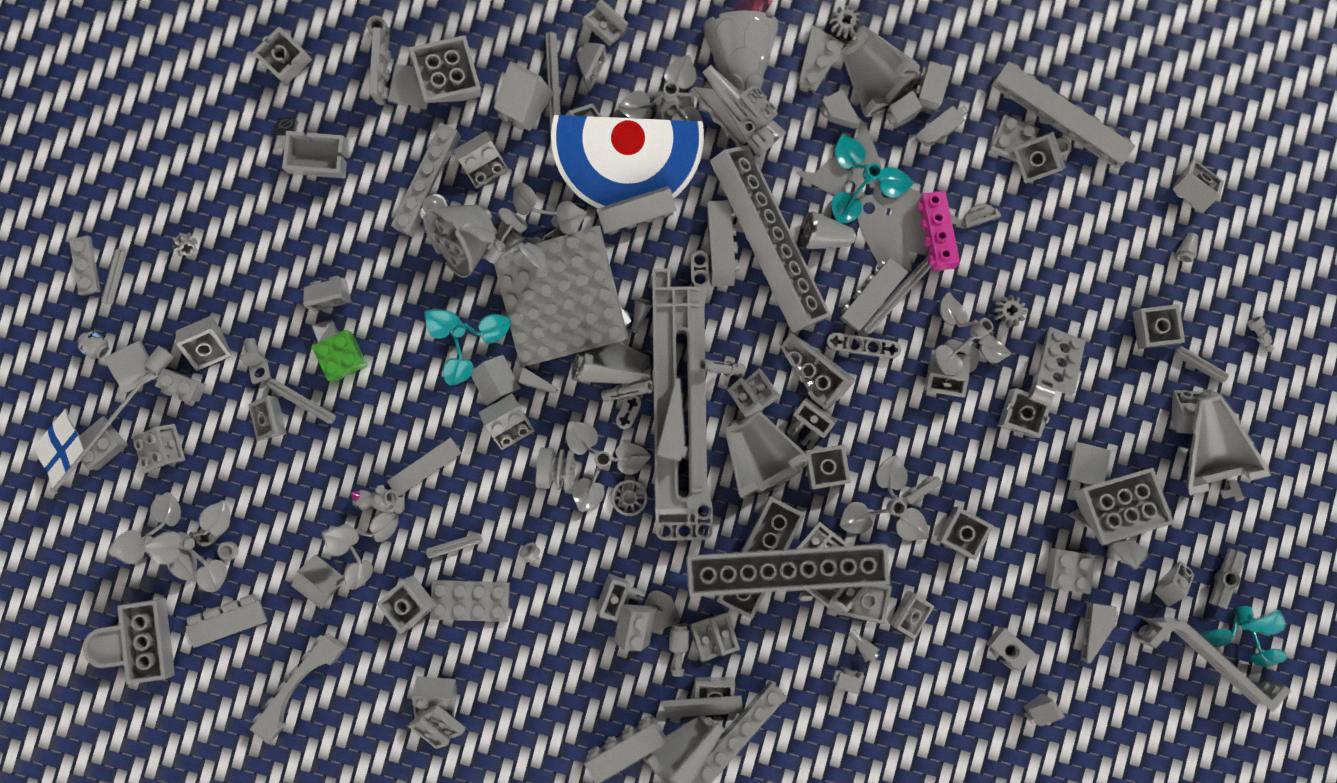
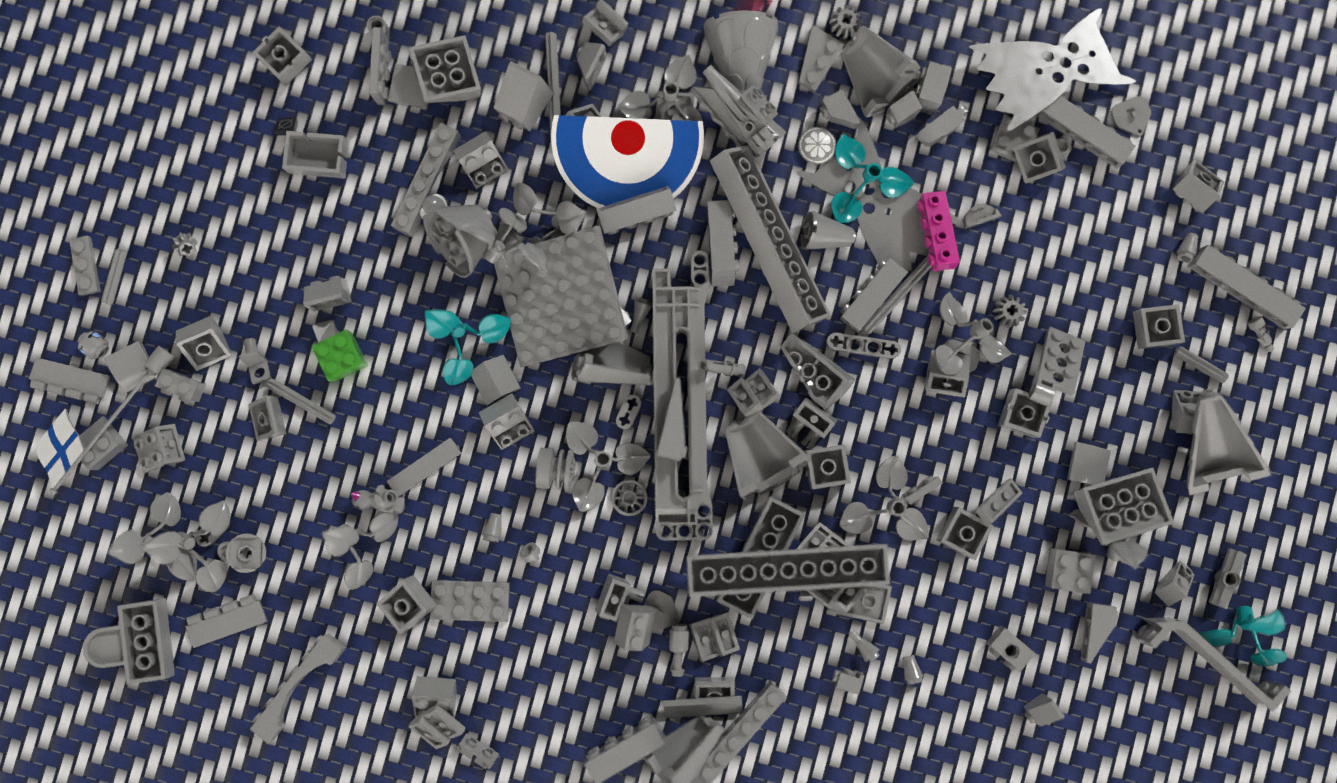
(77, 381): none -> light grey windscreen
(238, 544): none -> light grey plate
(317, 581): light grey slope -> none
(454, 545): light grey axle -> none
(471, 746): none -> light grey hinge
(493, 528): none -> light grey cone
(530, 379): light grey slope -> none
(620, 392): light grey pin -> none
(817, 145): none -> dish
(911, 614): light grey slope -> none
(911, 670): none -> light grey cone
(998, 502): none -> light grey tile
(1030, 93): none -> piece
(1136, 119): none -> light grey piece
(1232, 491): light grey tile -> none
(1247, 287): none -> light grey brick

